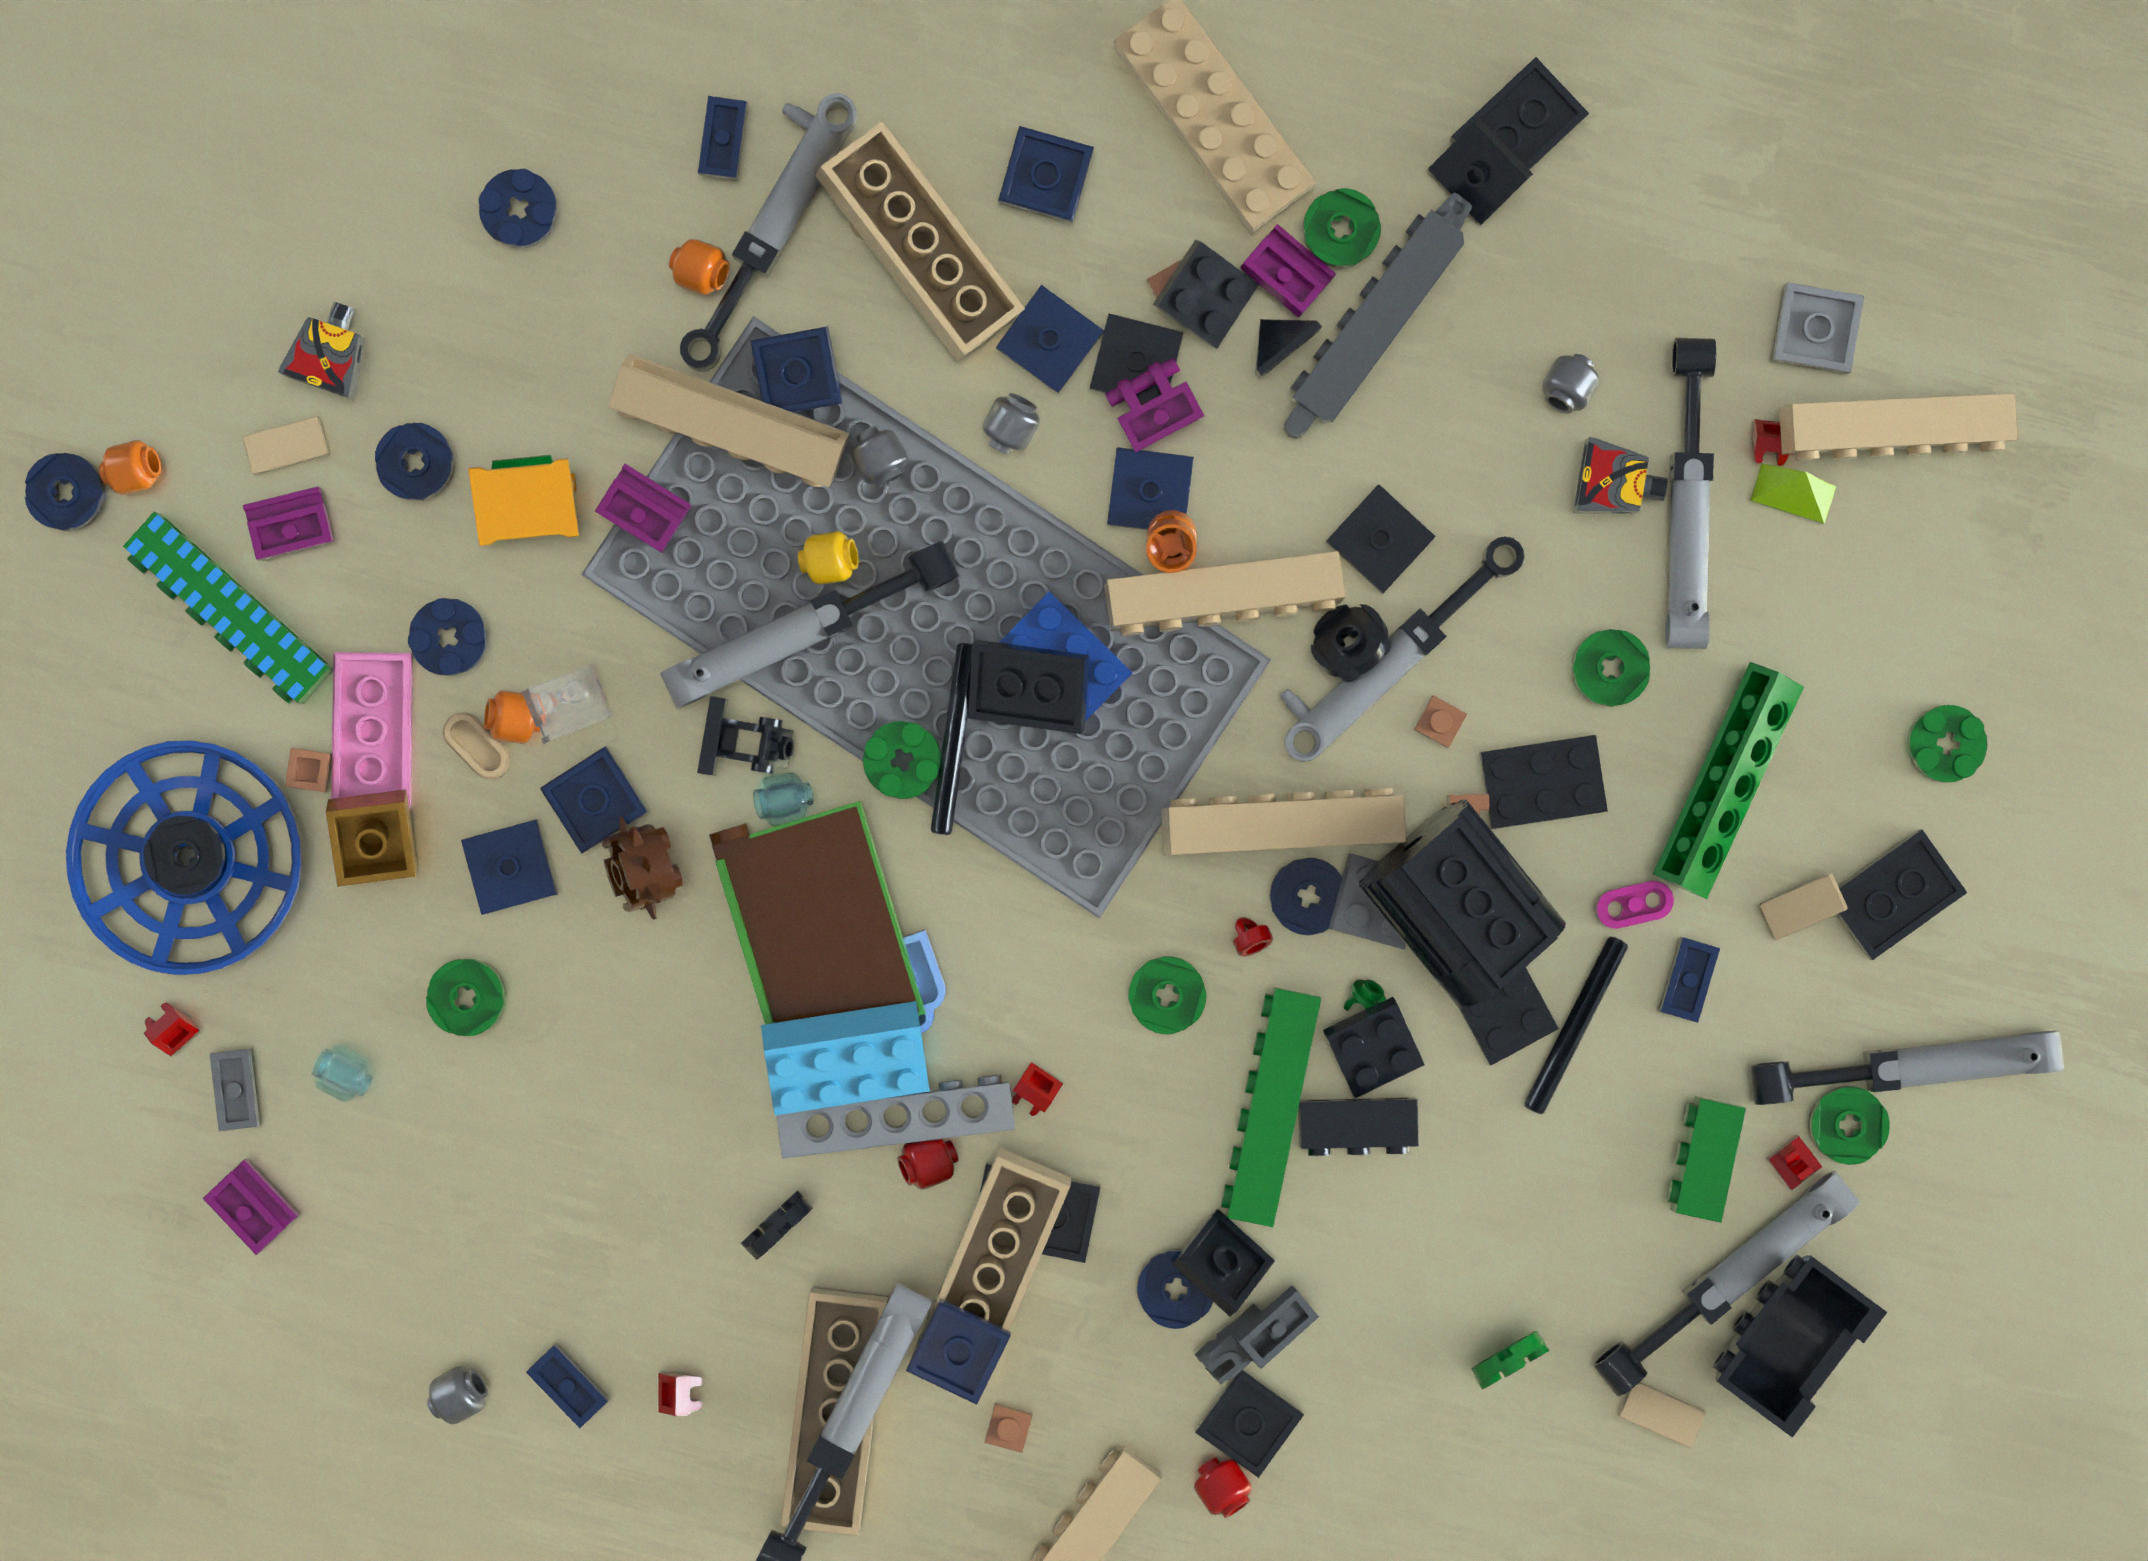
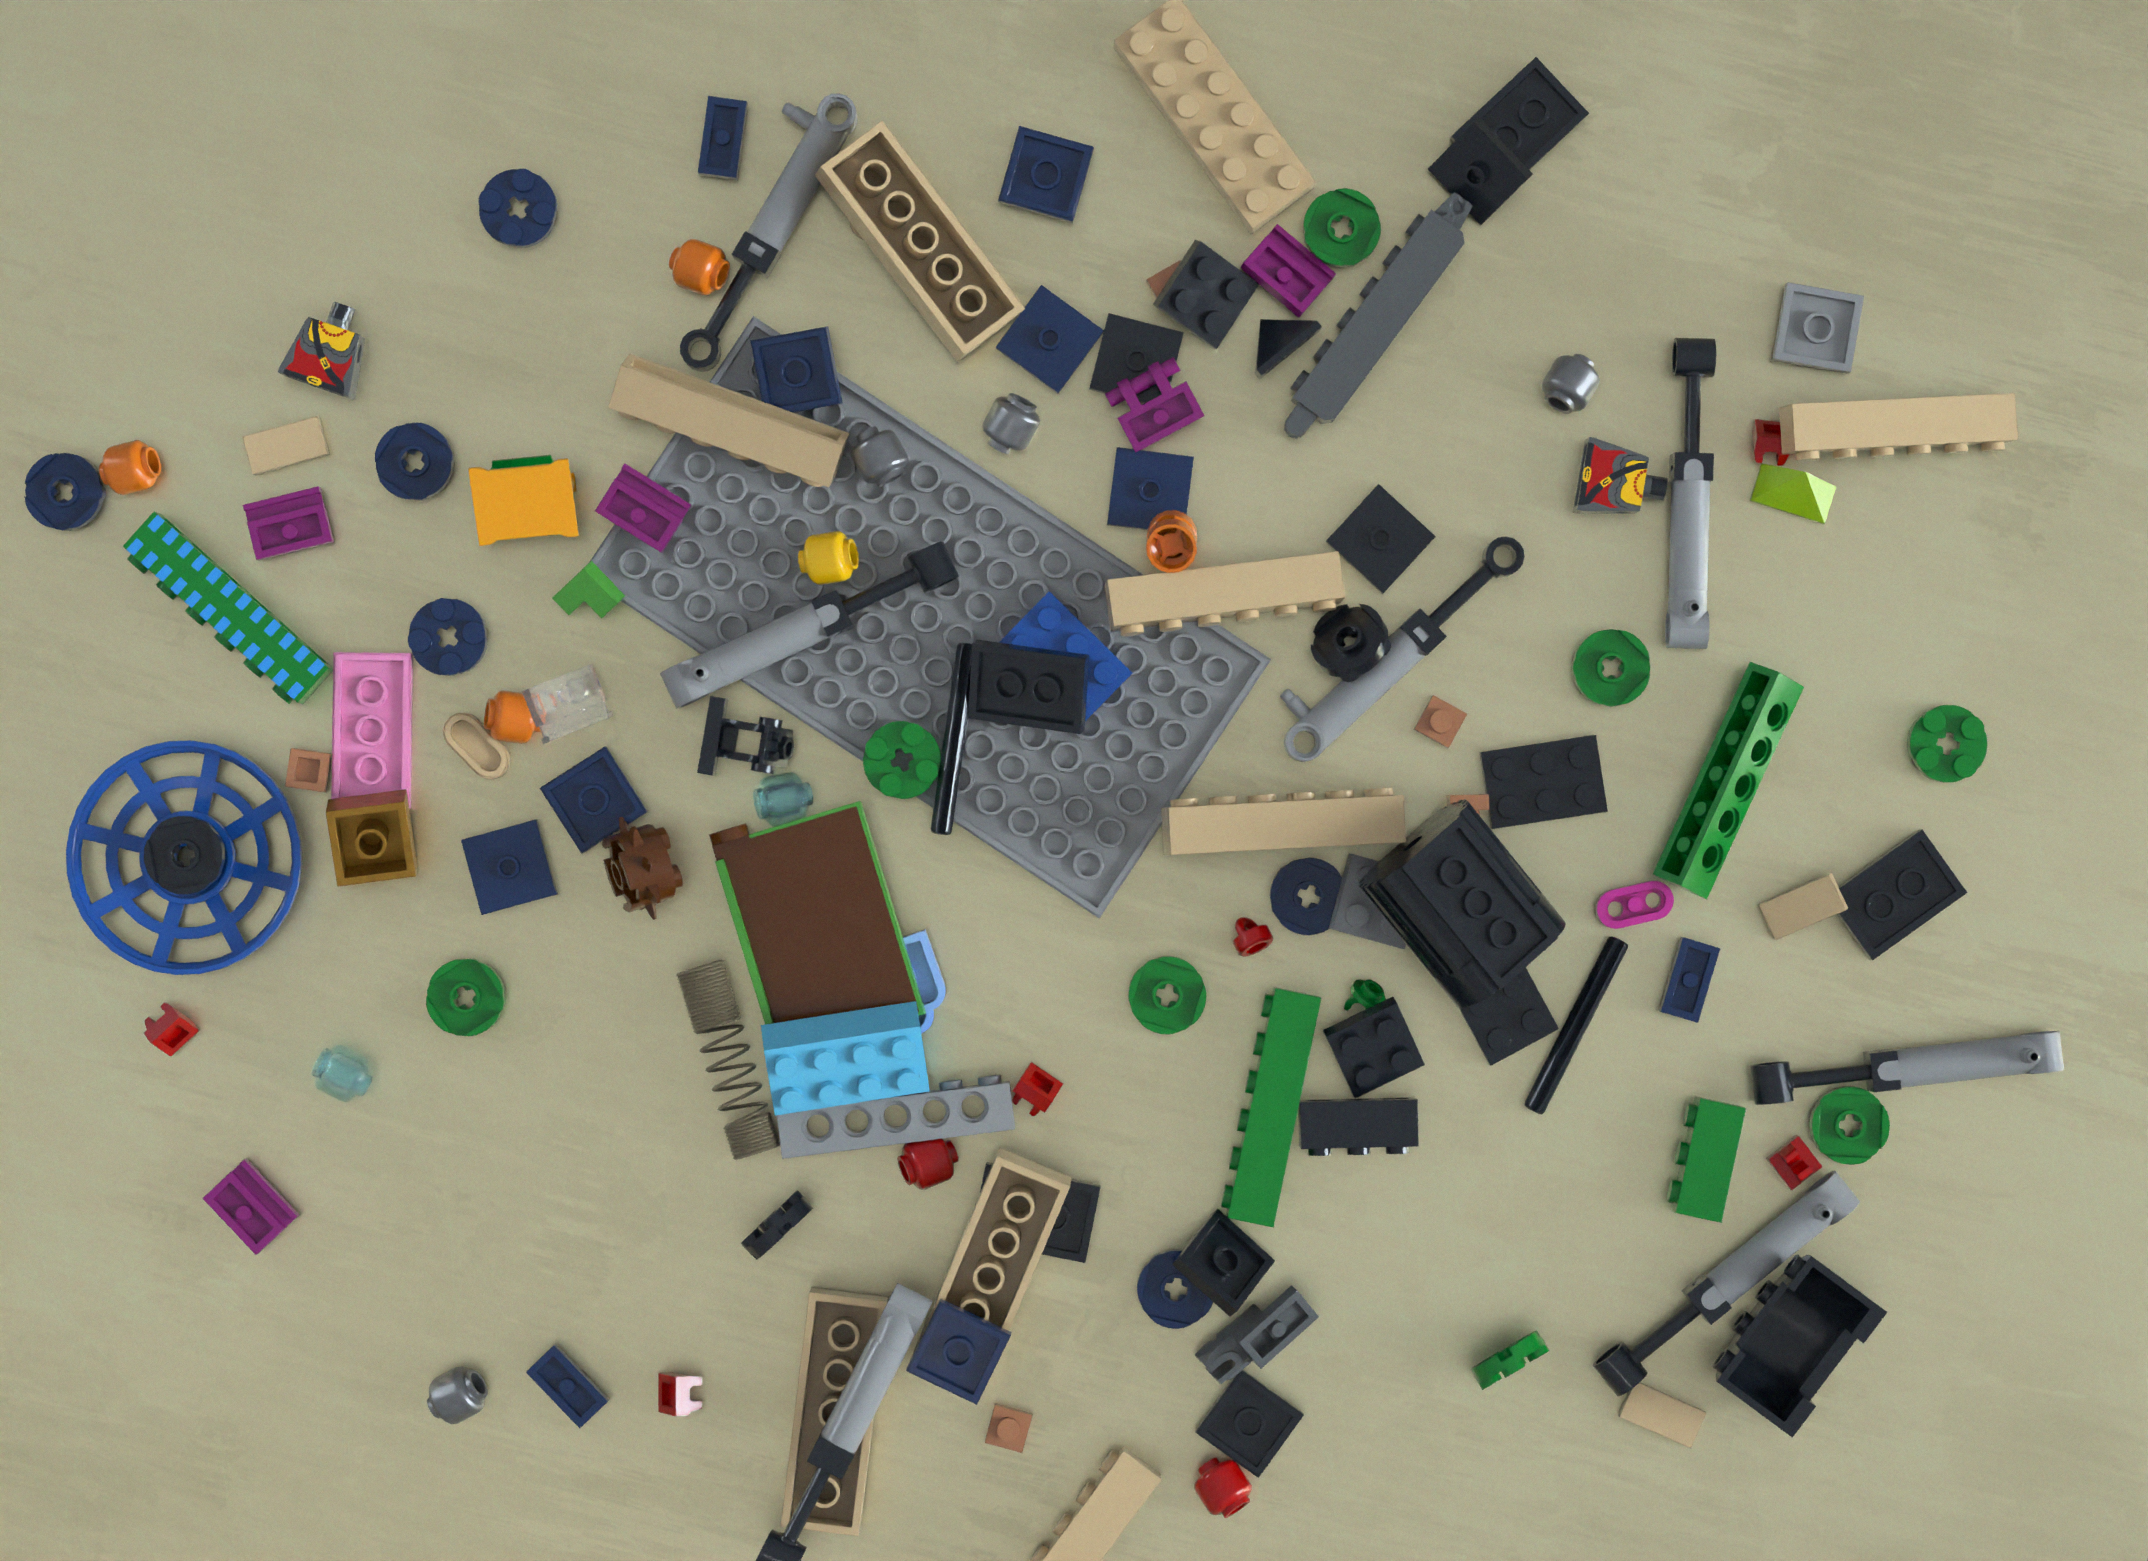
(234, 1089): flat silver plate -> none
(593, 588): none -> bright green piece
(712, 1005): none -> dark tan piece

